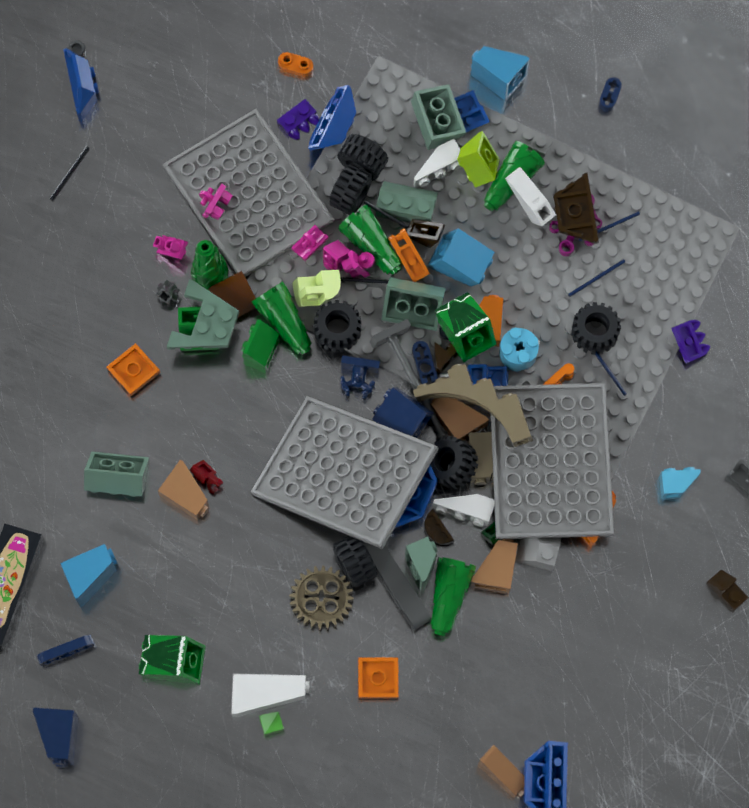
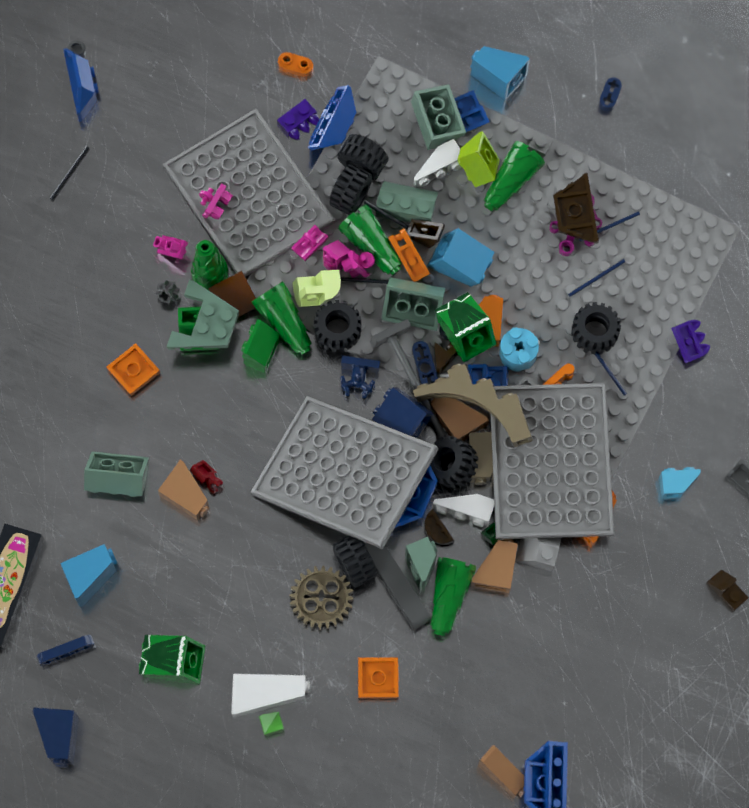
(530, 198): white slope -> none

